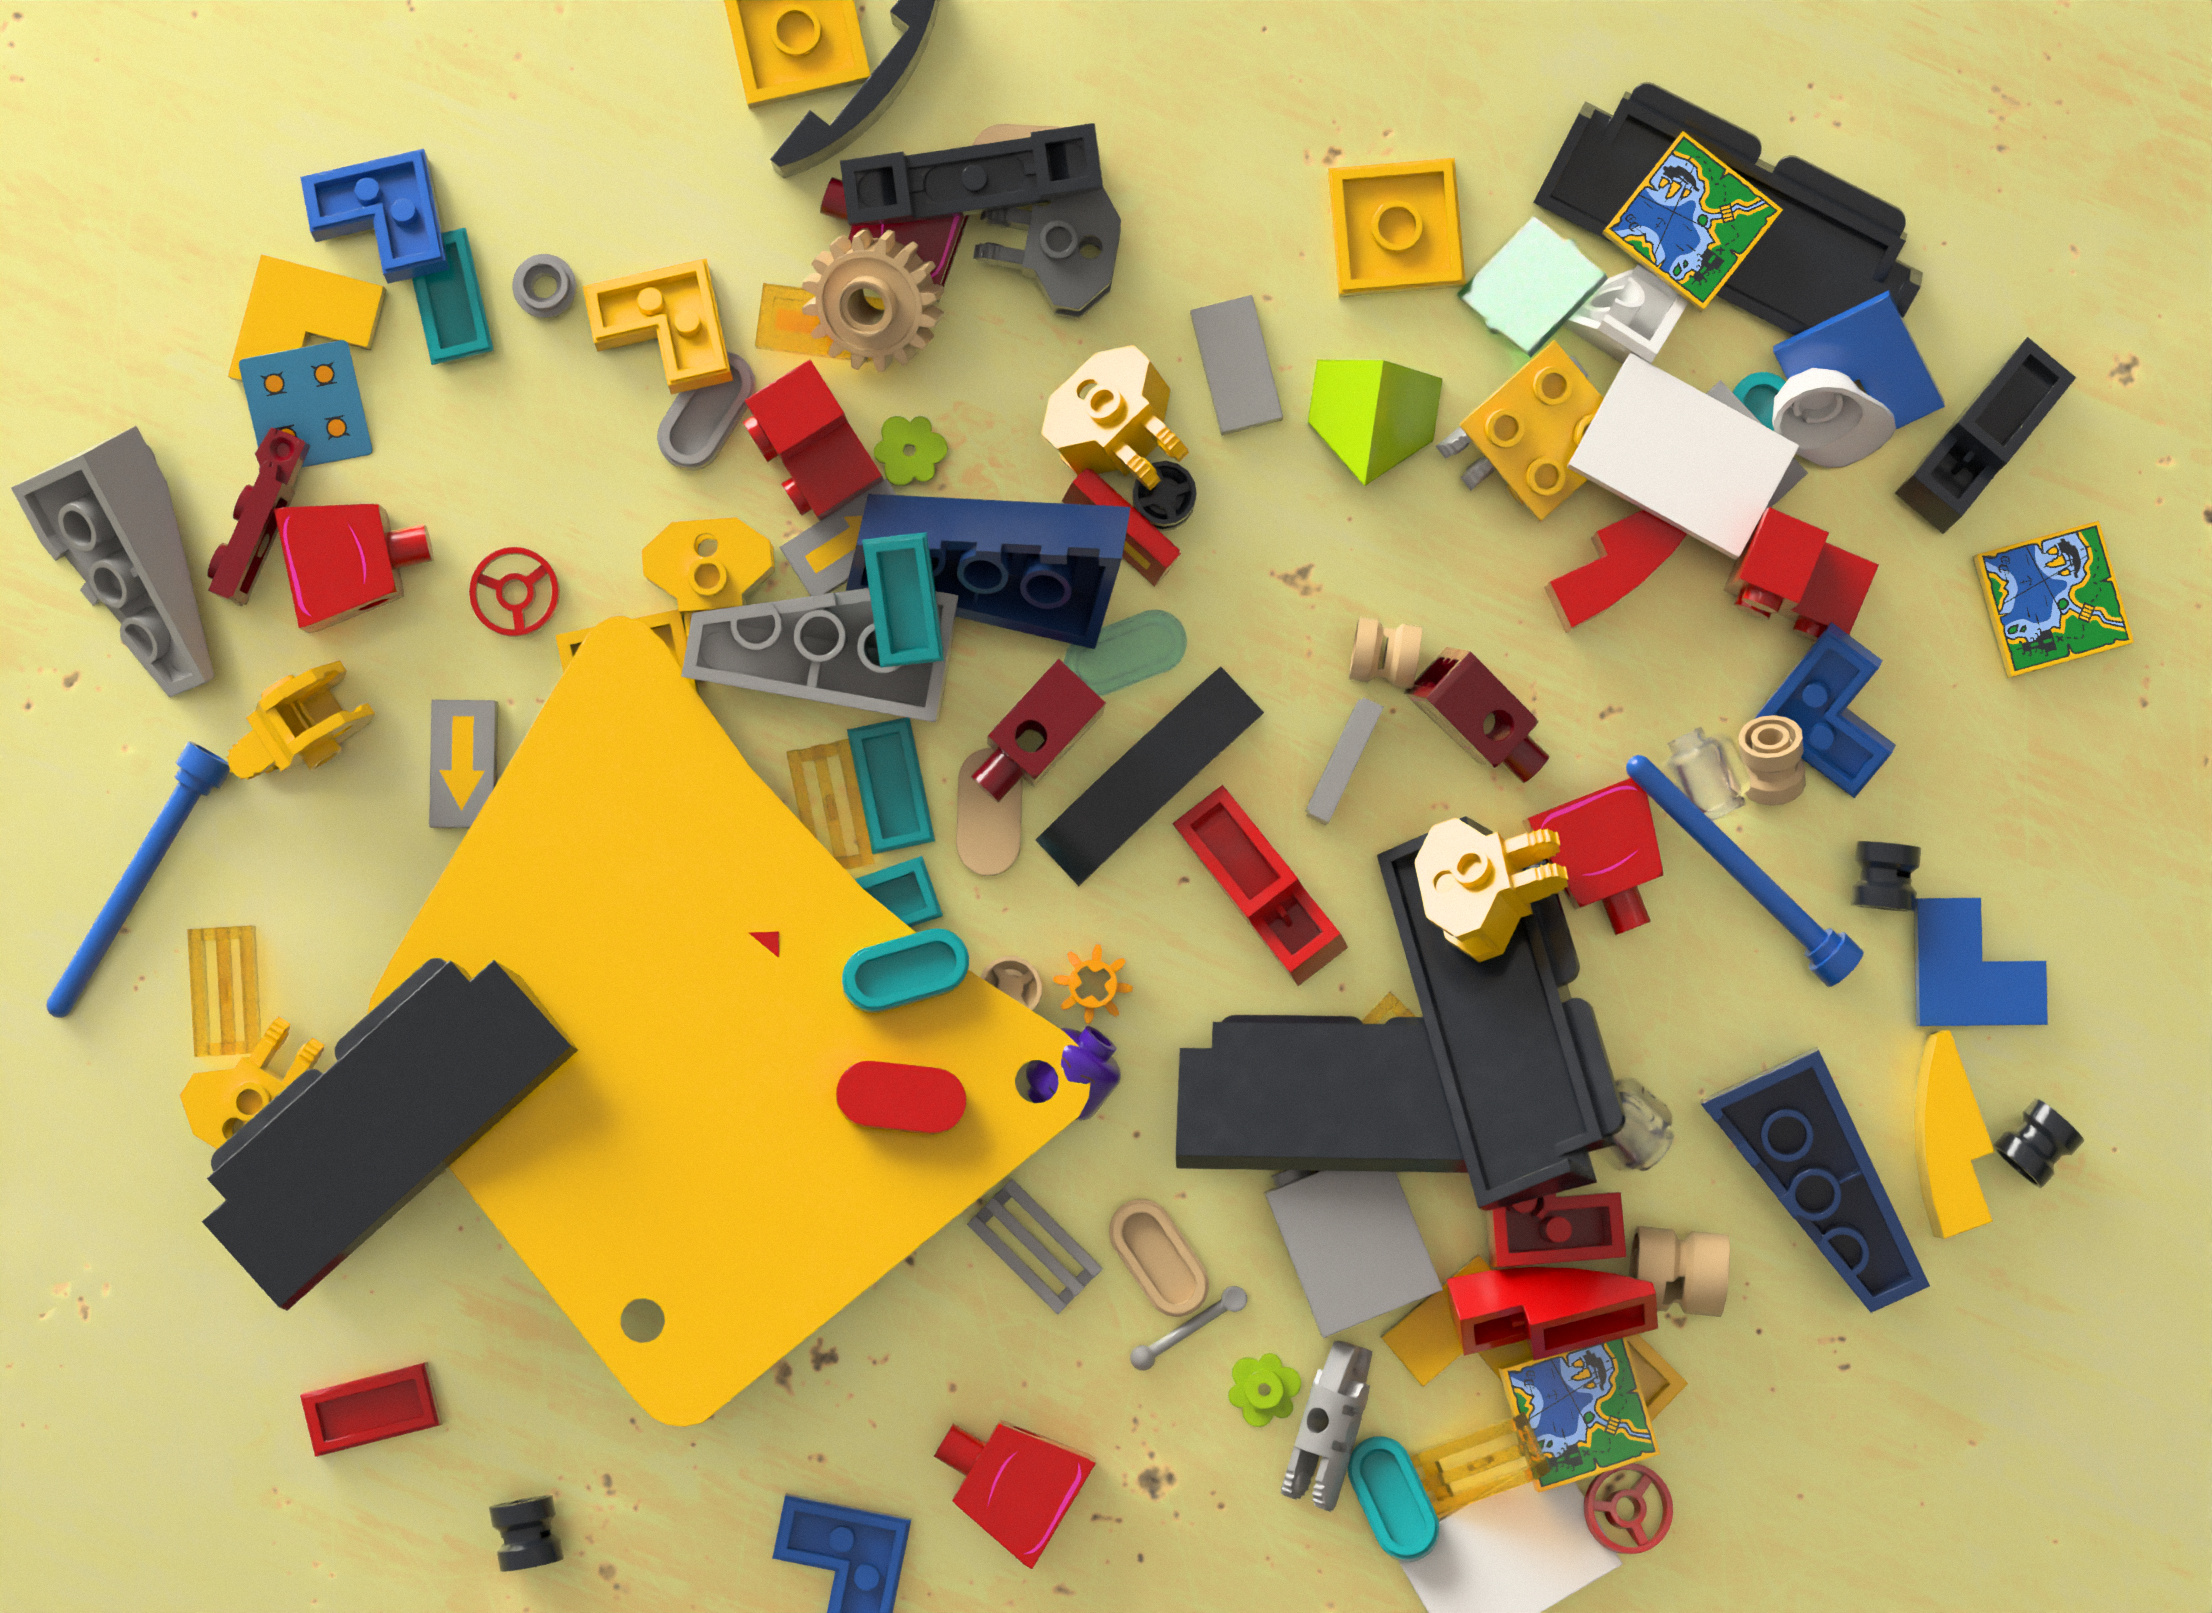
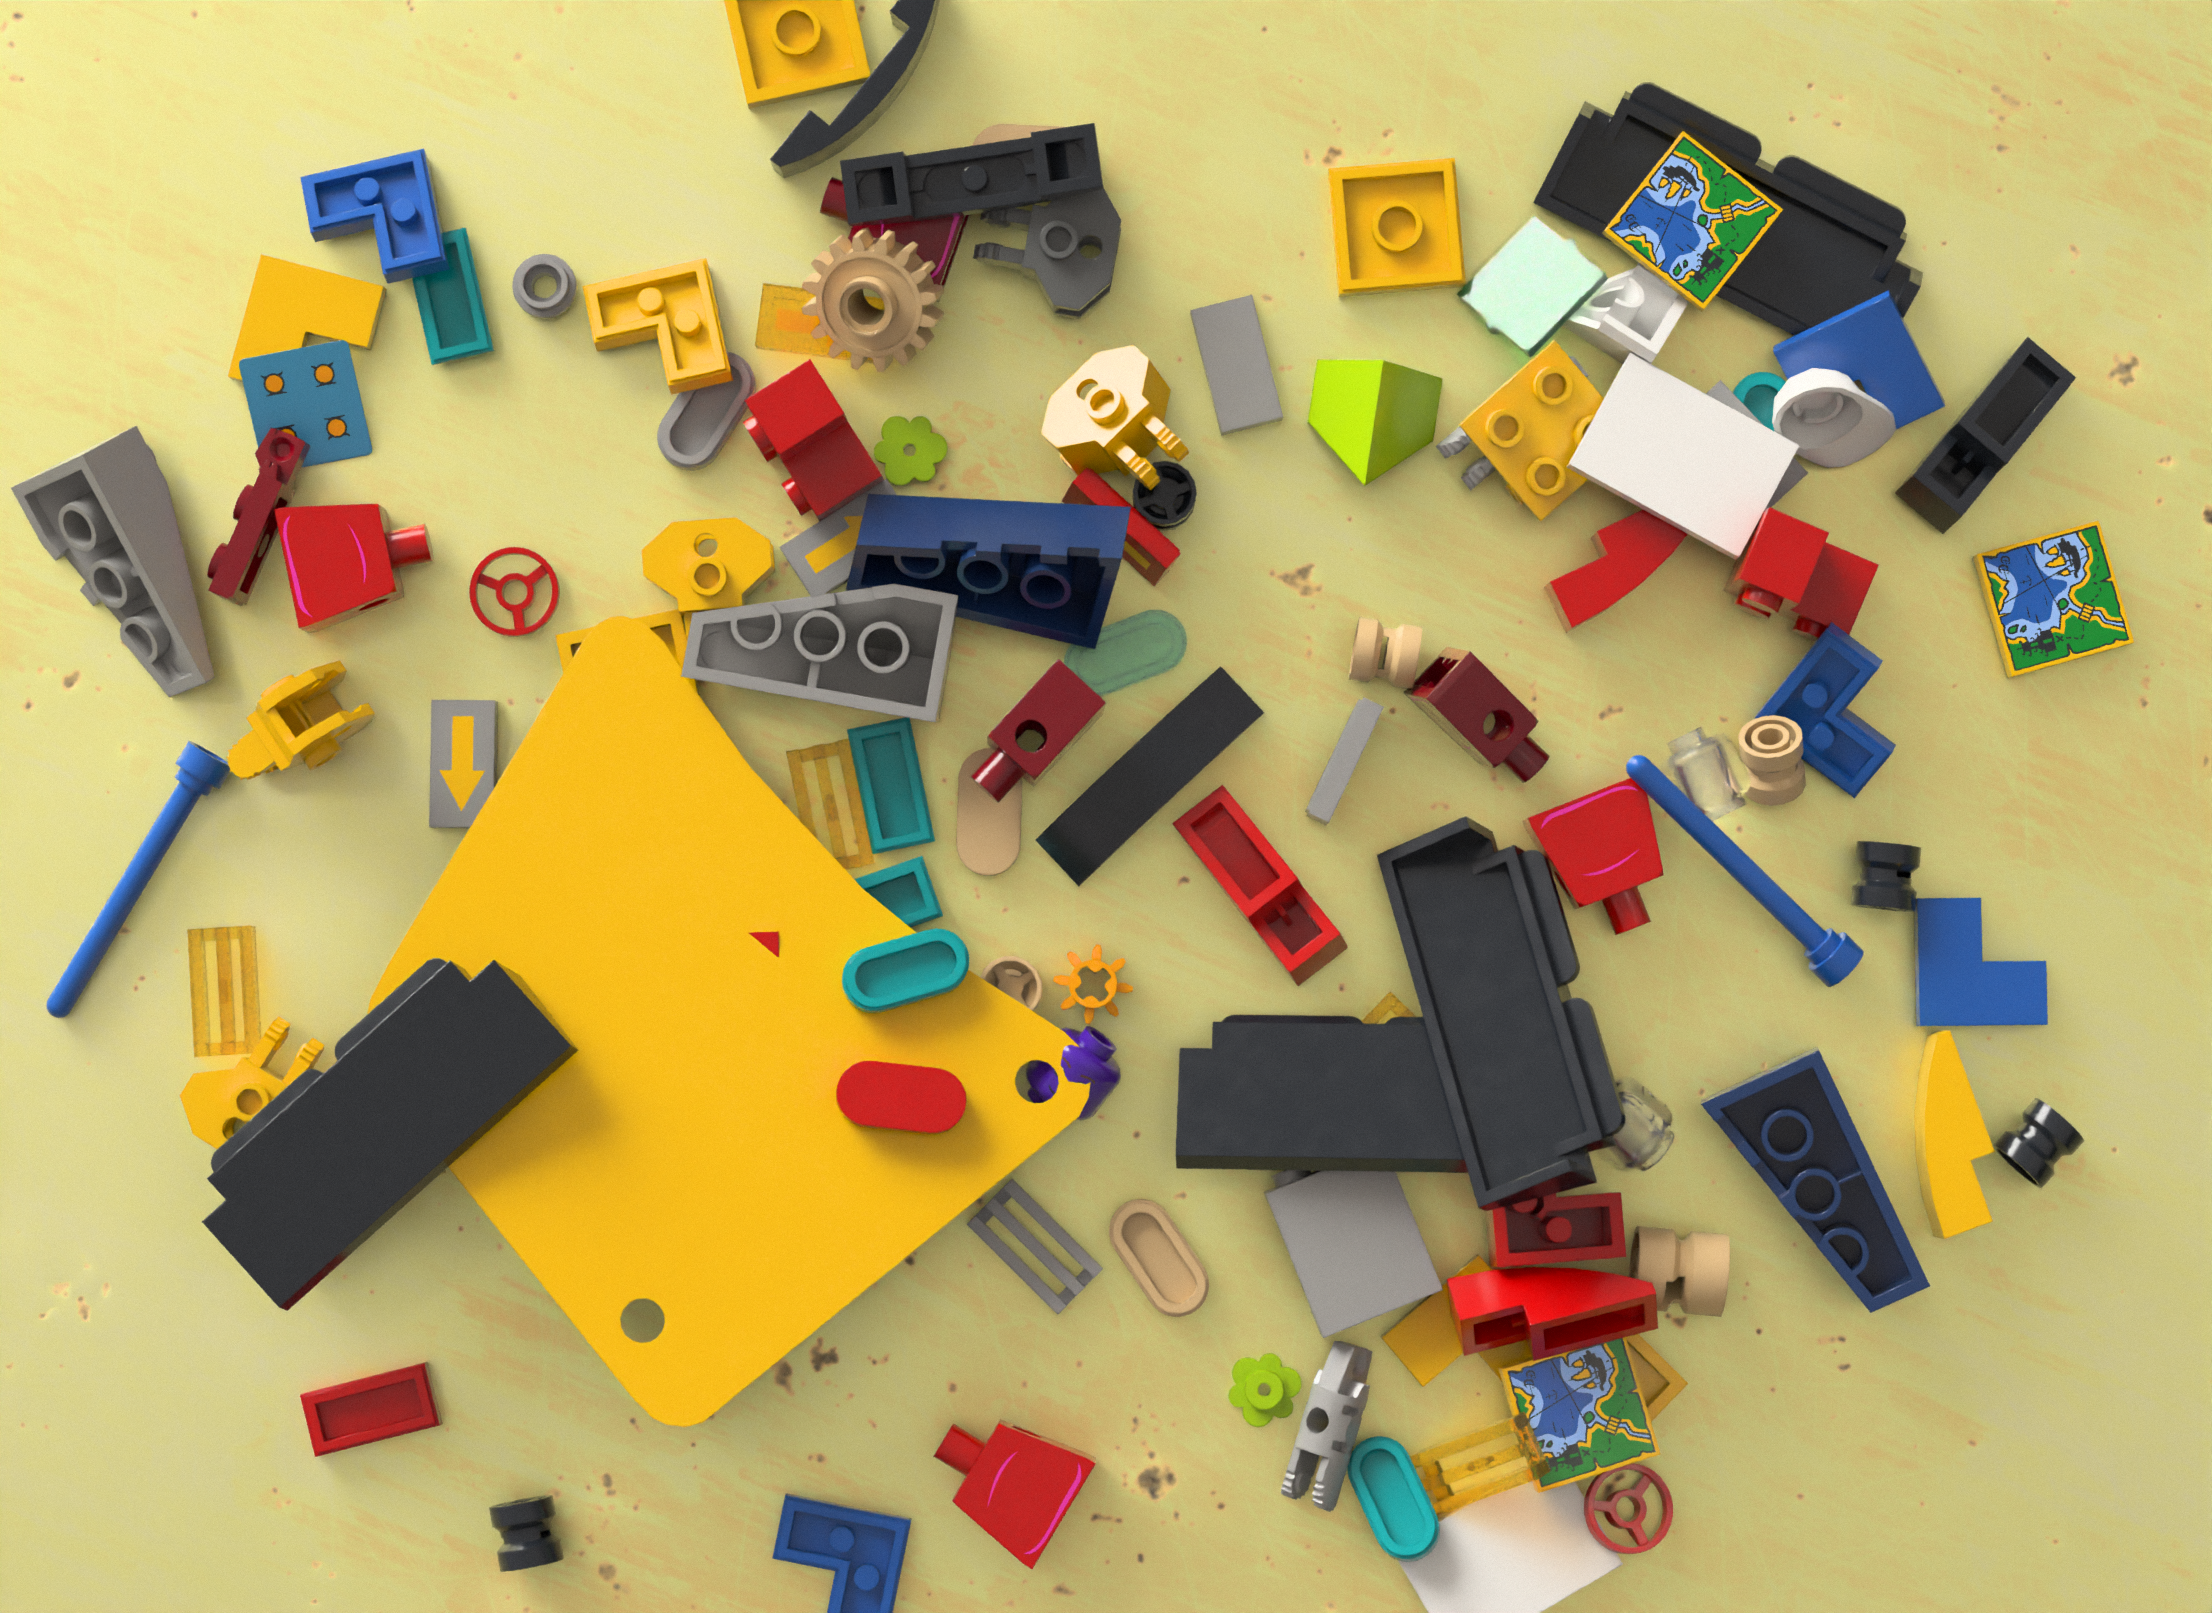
(903, 600): teal tile -> none
(1232, 1299): light grey hinge -> none
(1478, 885): hinge -> none

